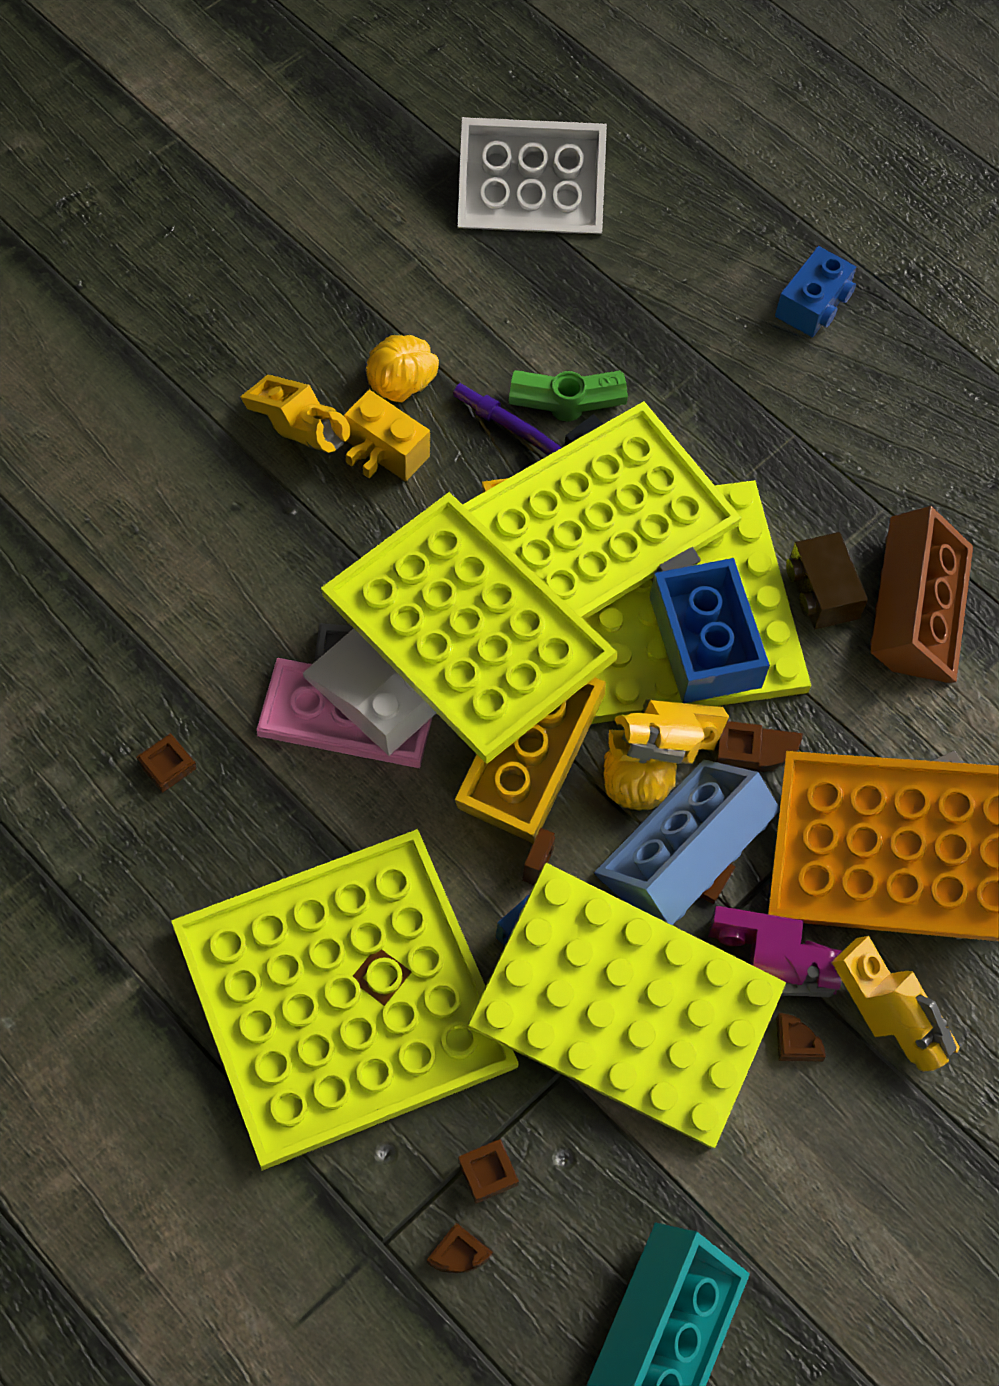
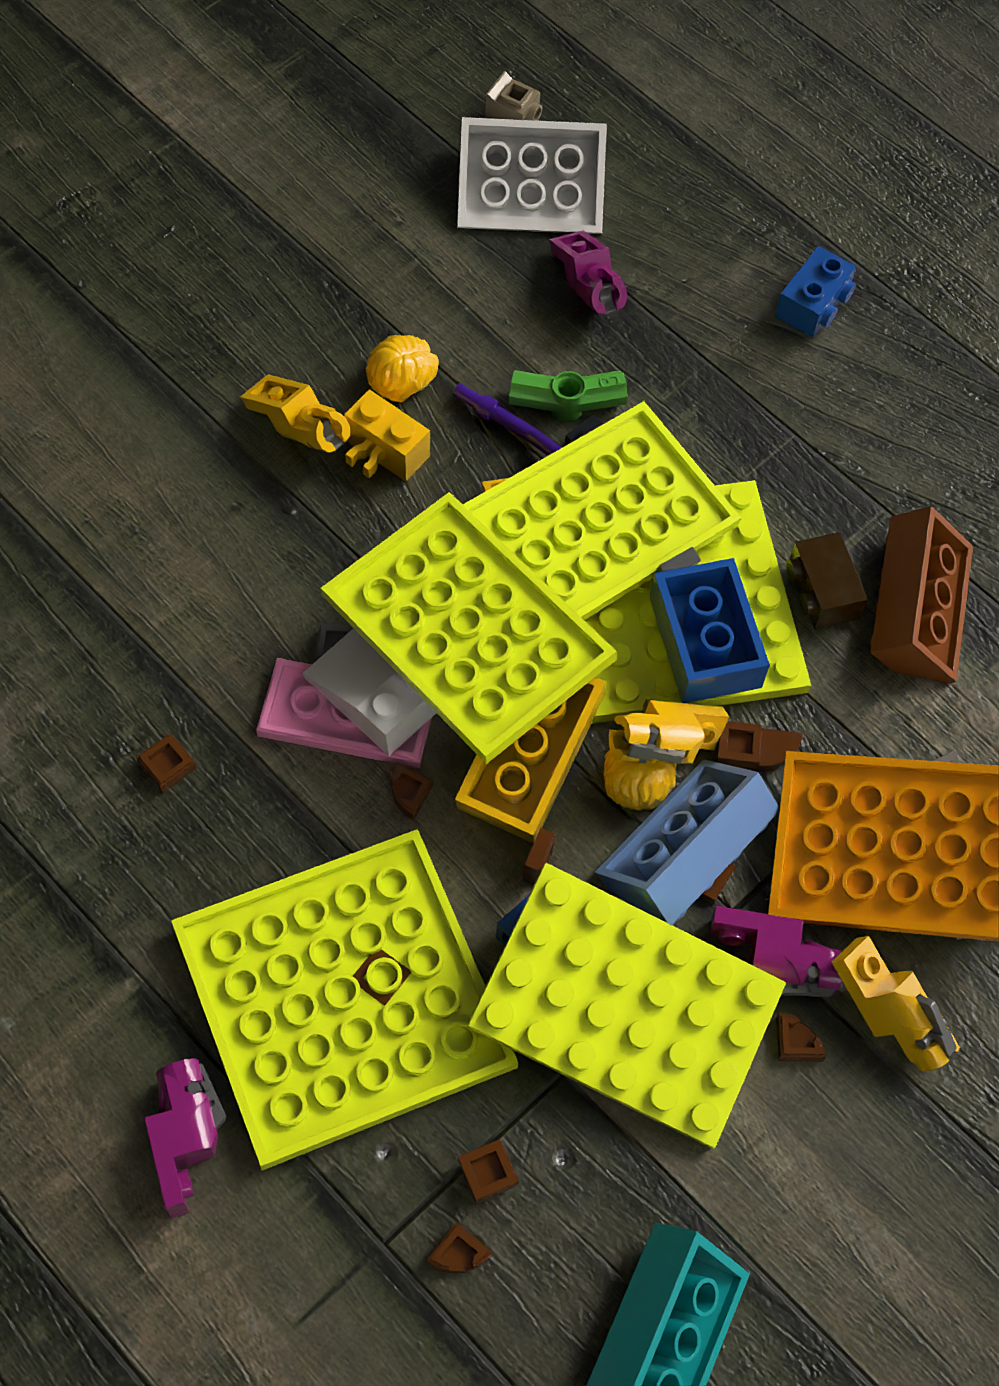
(183, 1129): none -> magenta plate
(409, 789): none -> reddish brown tile
(512, 100): none -> dark tan window
(590, 271): none -> magenta plate

